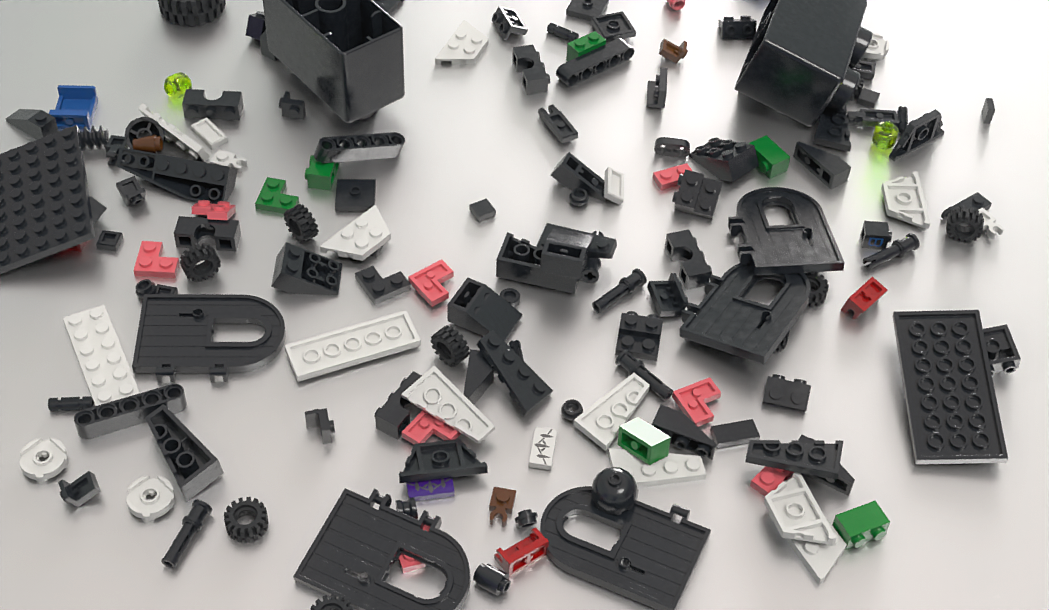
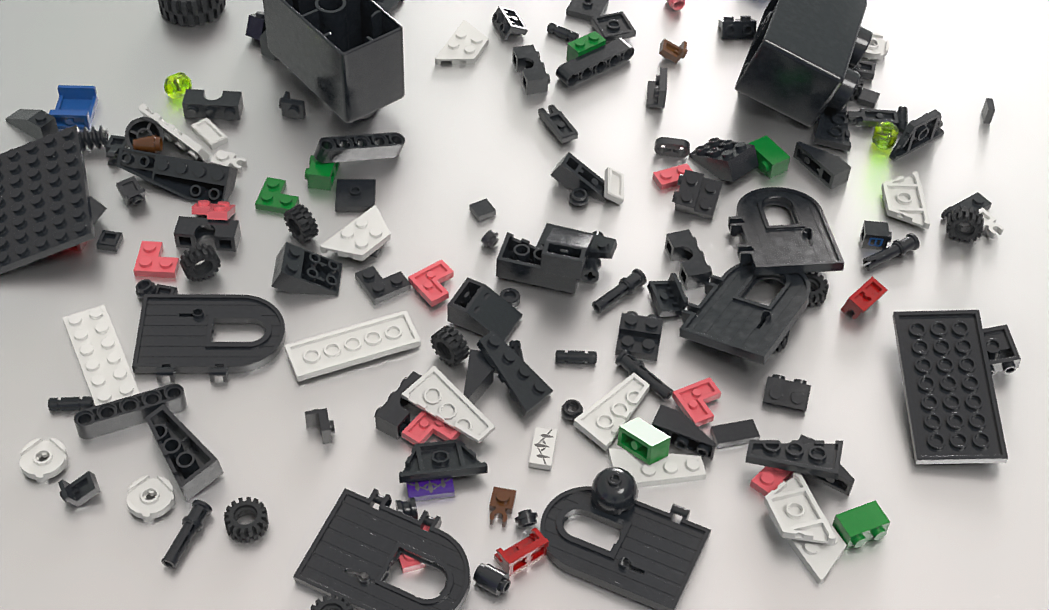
(490, 239): none -> black plate
(574, 356): none -> black axle

